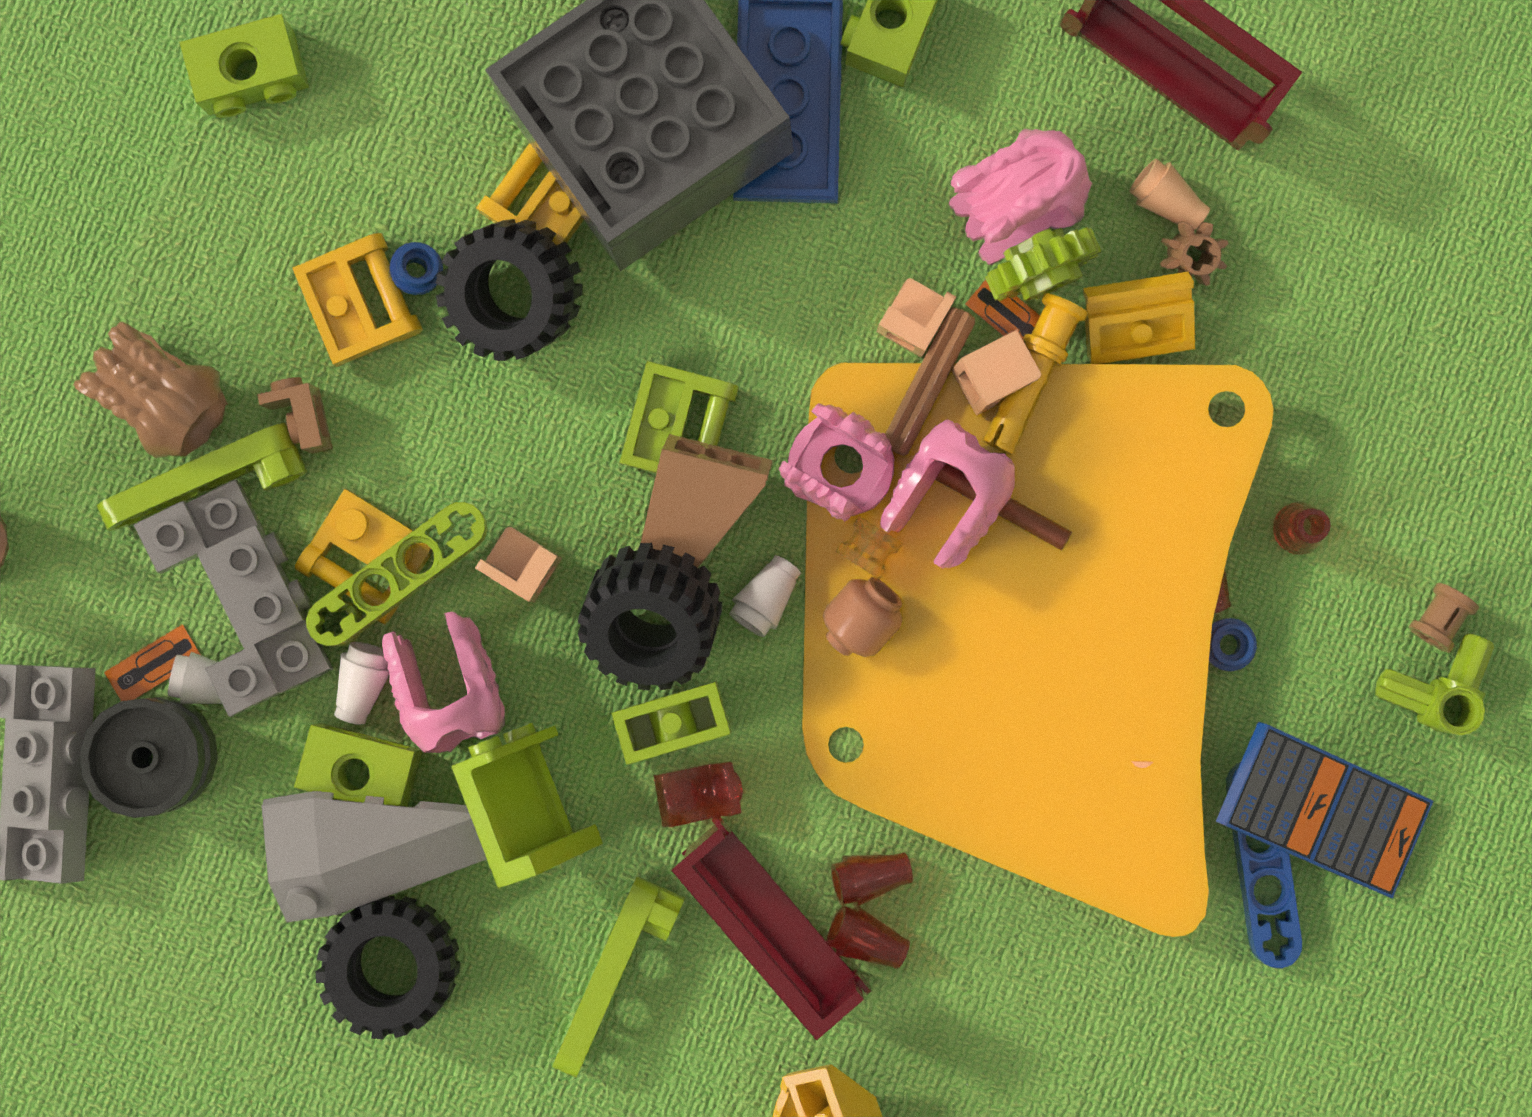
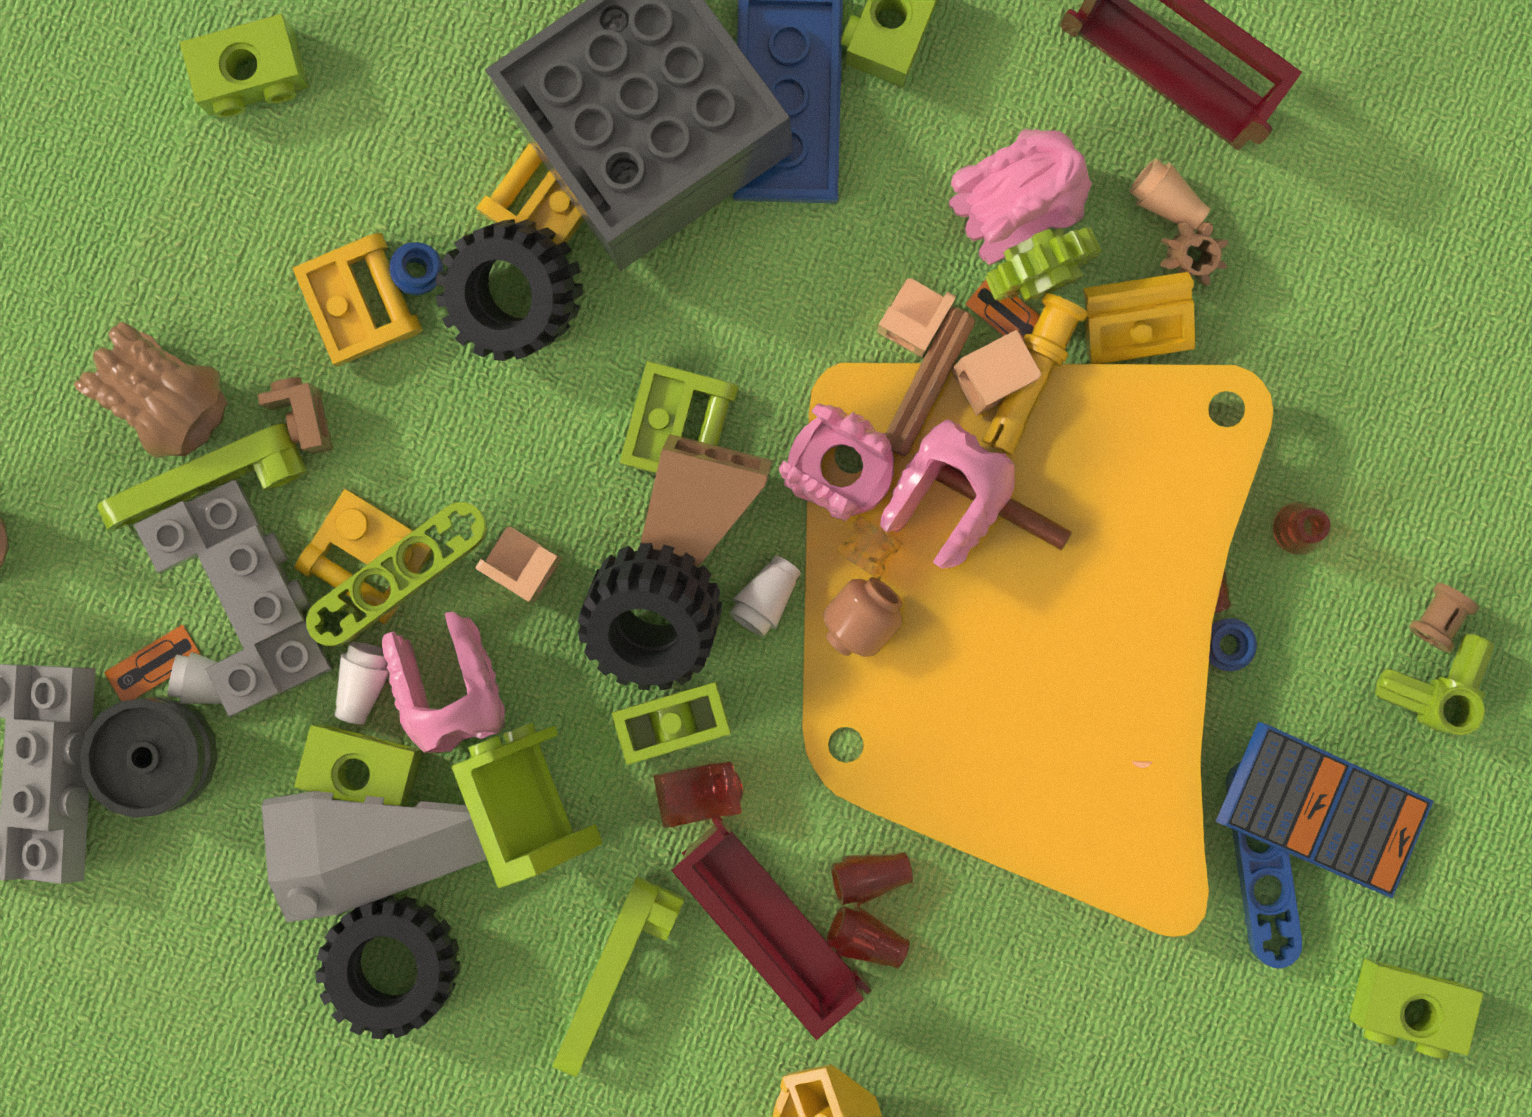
(1448, 1009): none -> lime brick

